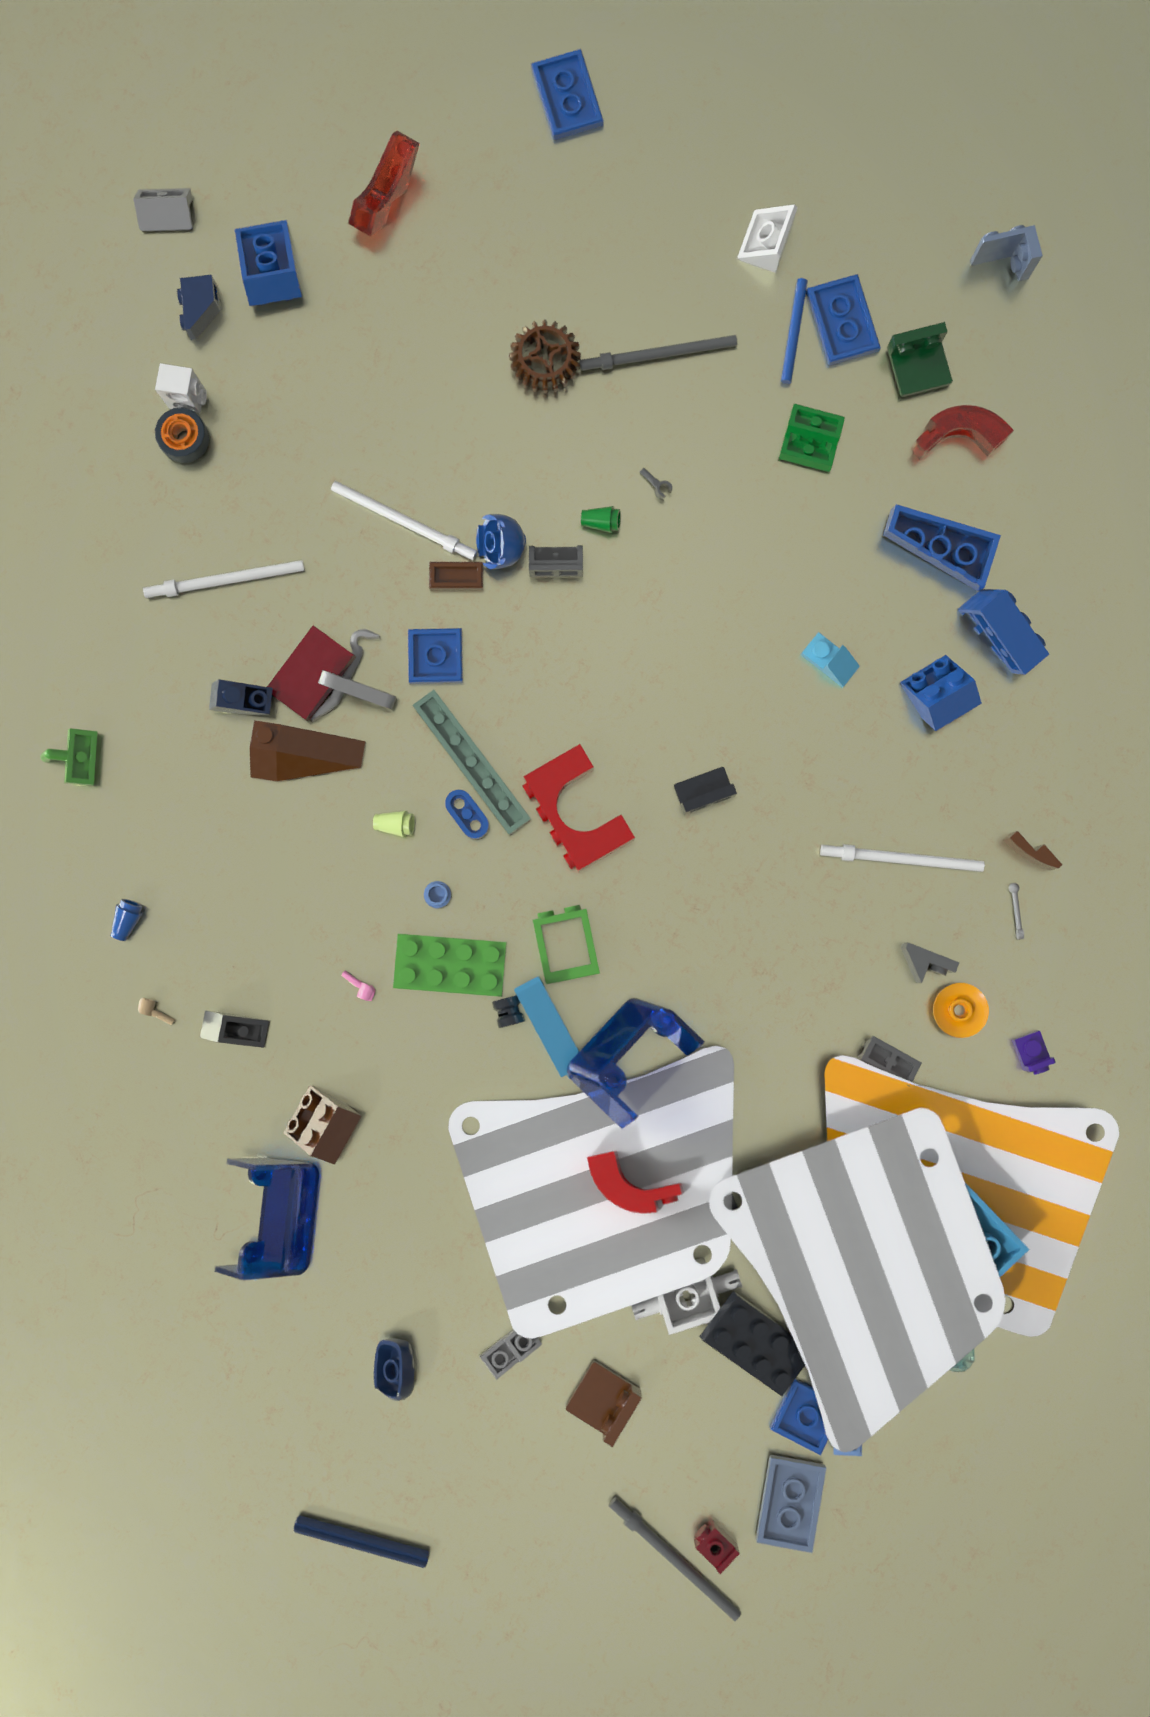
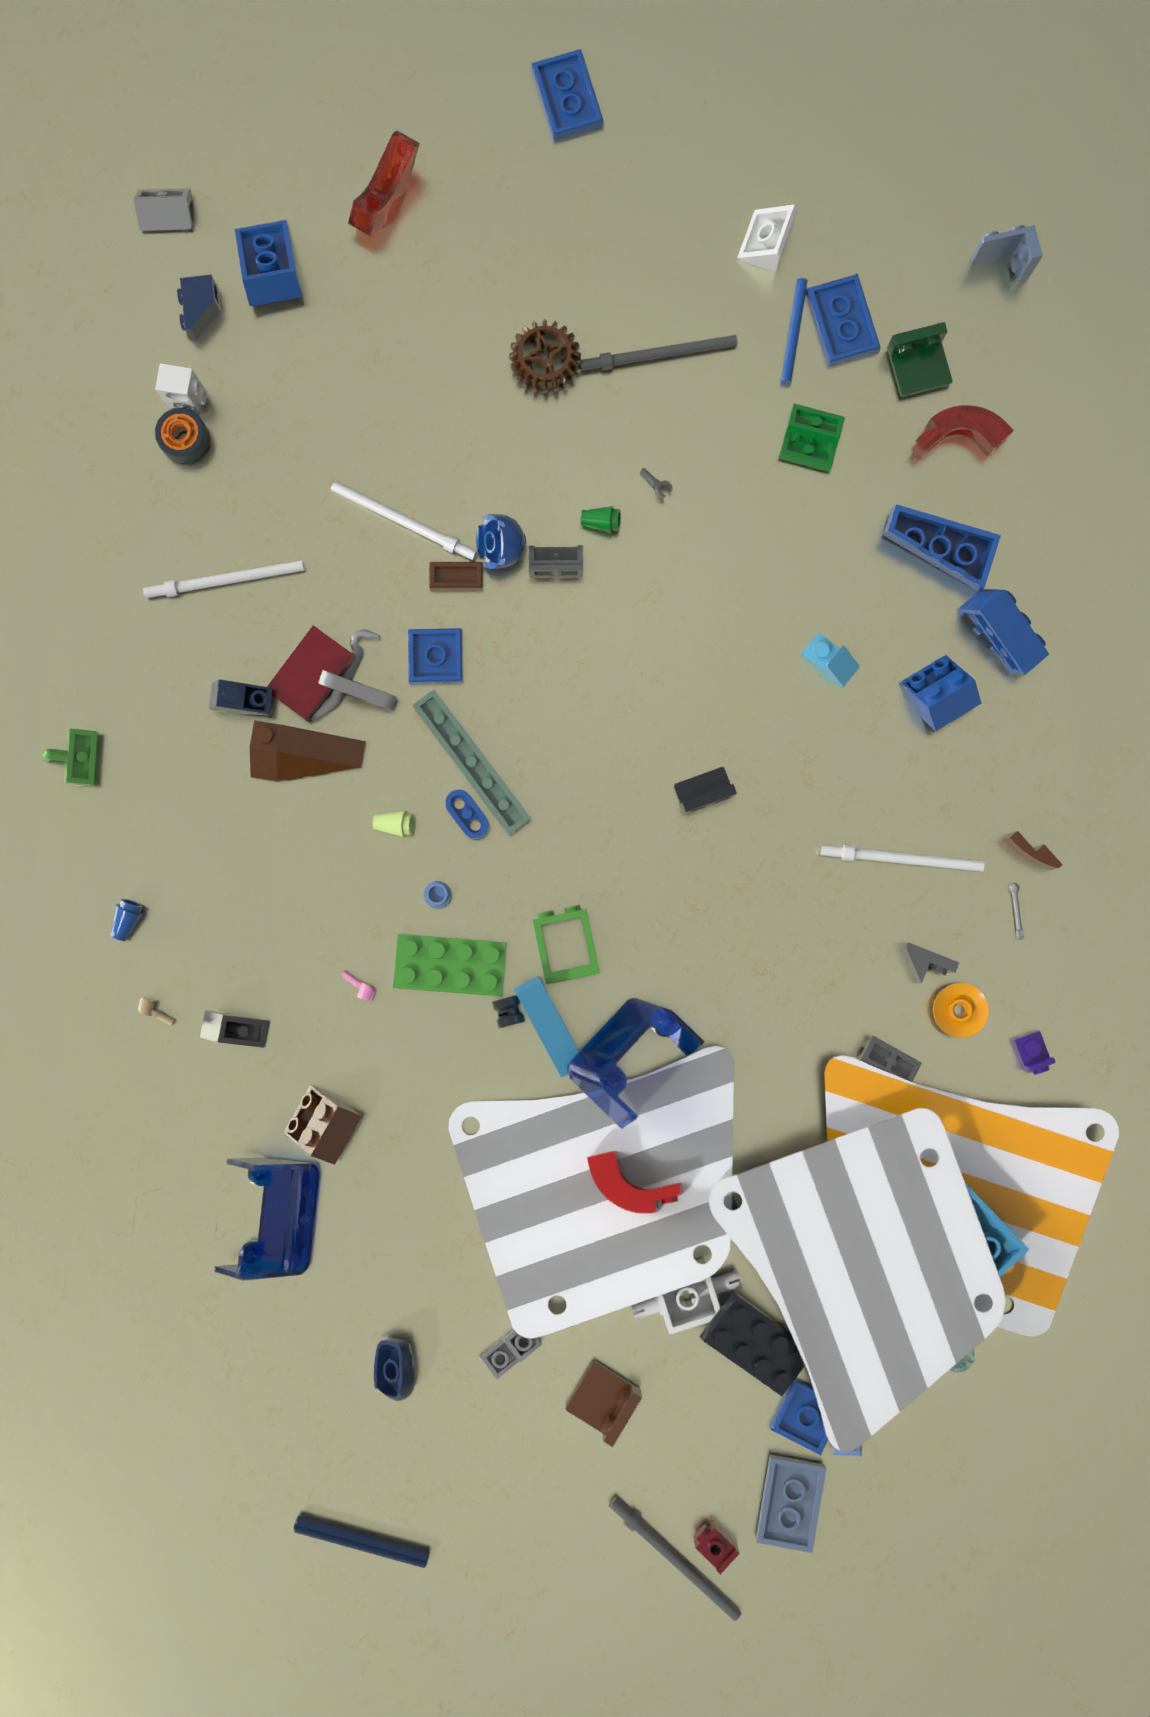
(547, 784): red arch -> none

